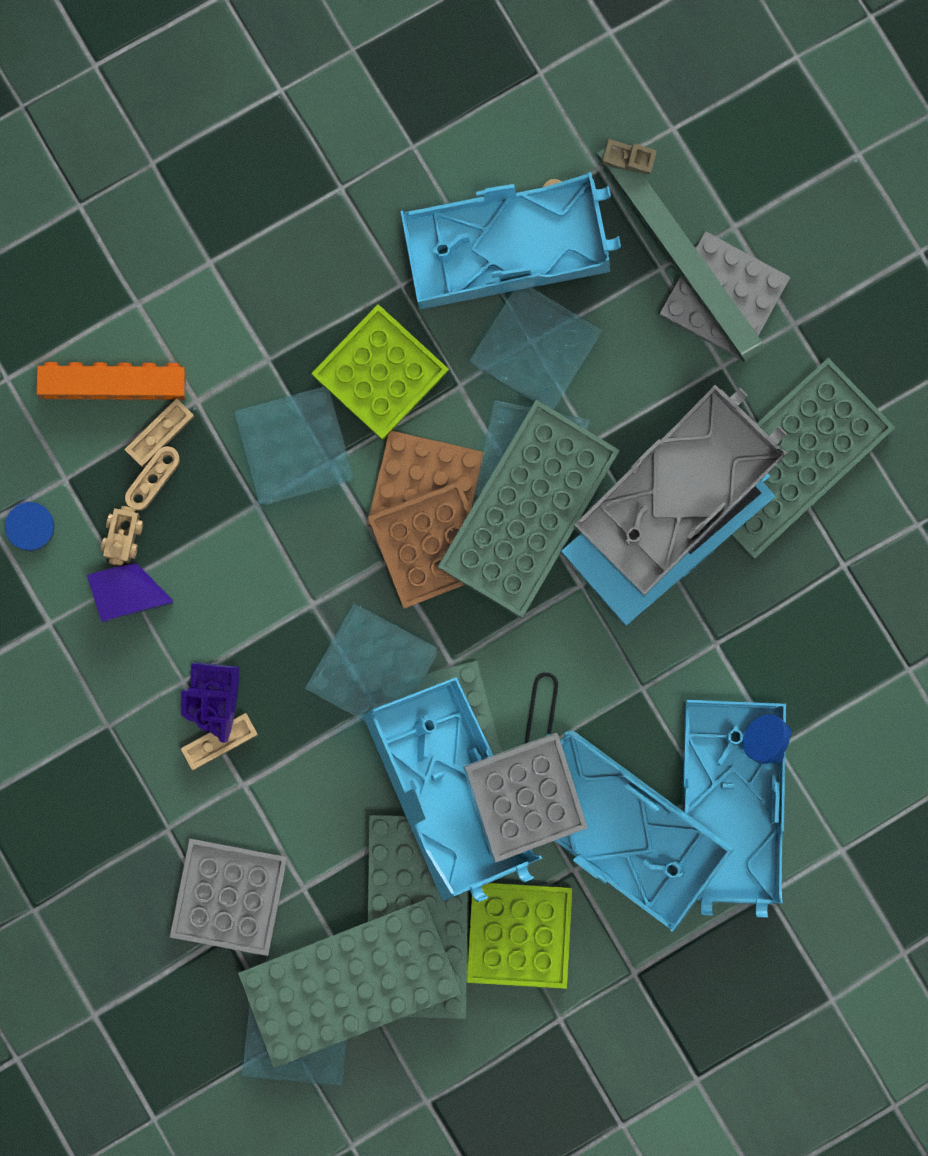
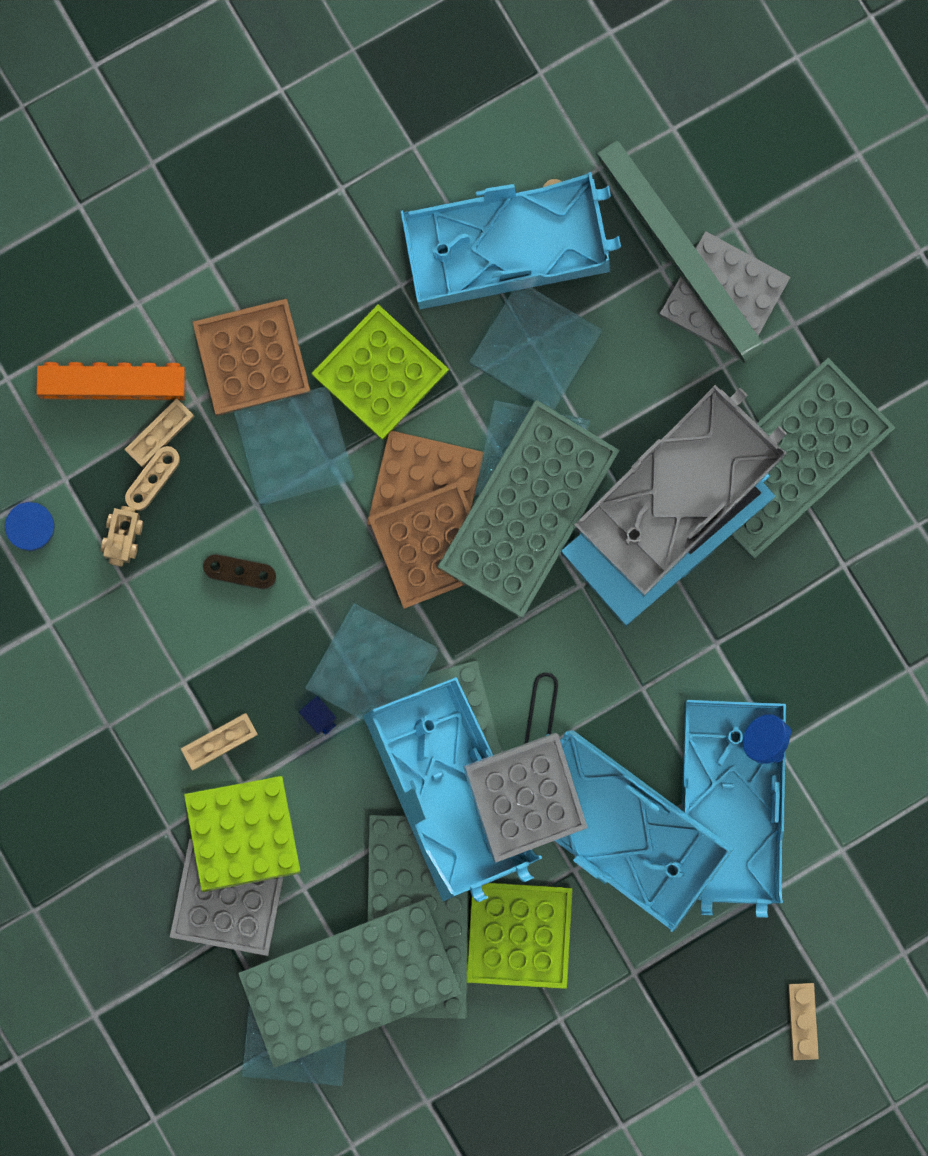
(125, 592): dark purple slope -> none
(212, 698): dark purple slope -> none
(242, 834): none -> lime plate
(250, 576): none -> dark brown plate
(251, 357): none -> medium nougat plate
(318, 716): none -> clear blue brick
(628, 157): dark tan slope -> none
(803, 1021): none -> tan plate

